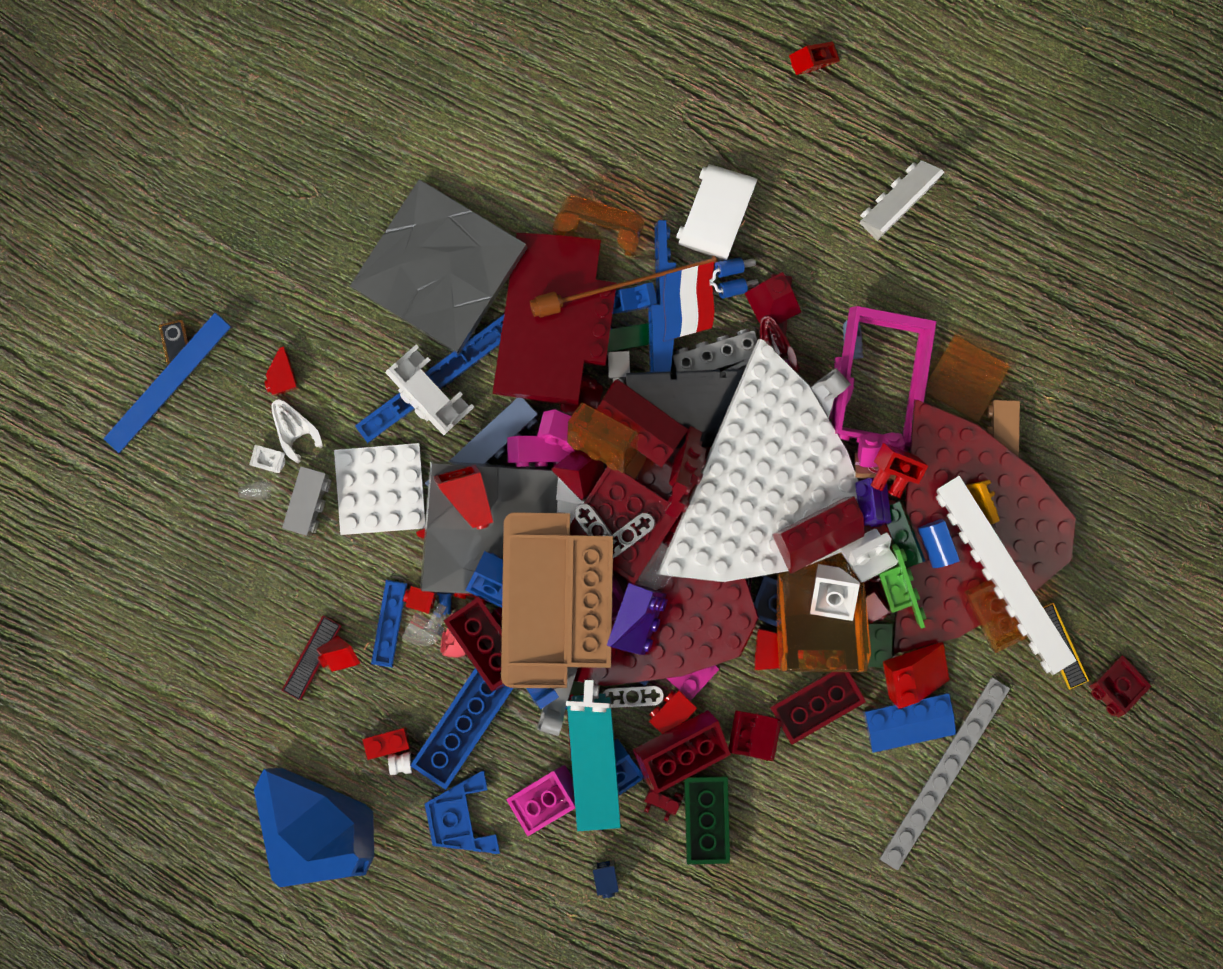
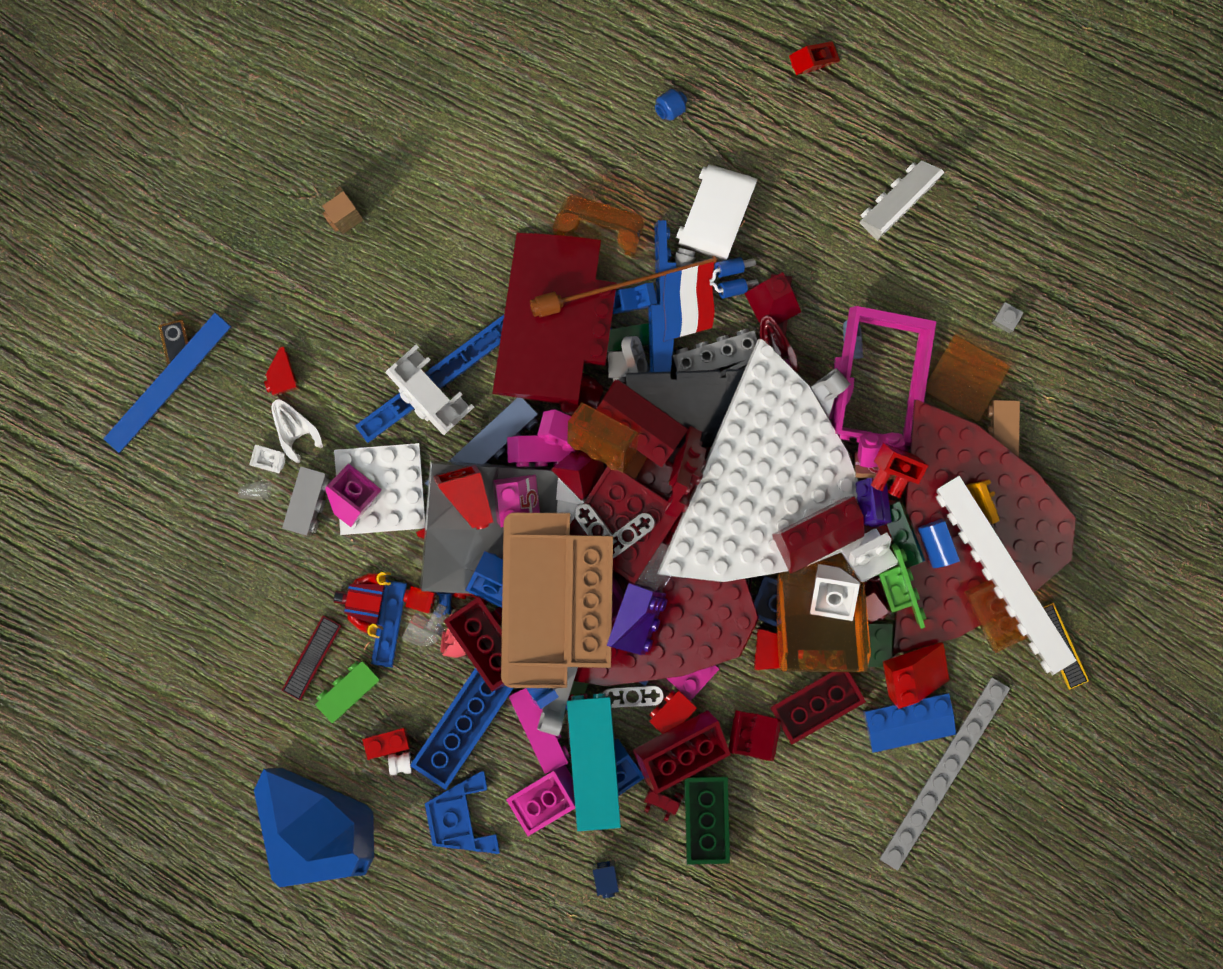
(337, 655): red slope -> none
(341, 212): none -> medium nougat wedge
(347, 691): none -> bright green brick
(351, 494): none -> dark pink slope
(364, 601): none -> torso
(439, 266): dark grey tile -> none
(515, 495): none -> dark pink slope
(545, 745): none -> dark pink brick
(591, 692): white bracket -> none
(634, 353): none -> light grey beam
(670, 104): none -> blue head
(684, 257): none -> light grey cone
(1007, 317): none -> light grey brick
(1119, 687): dark red plate -> none

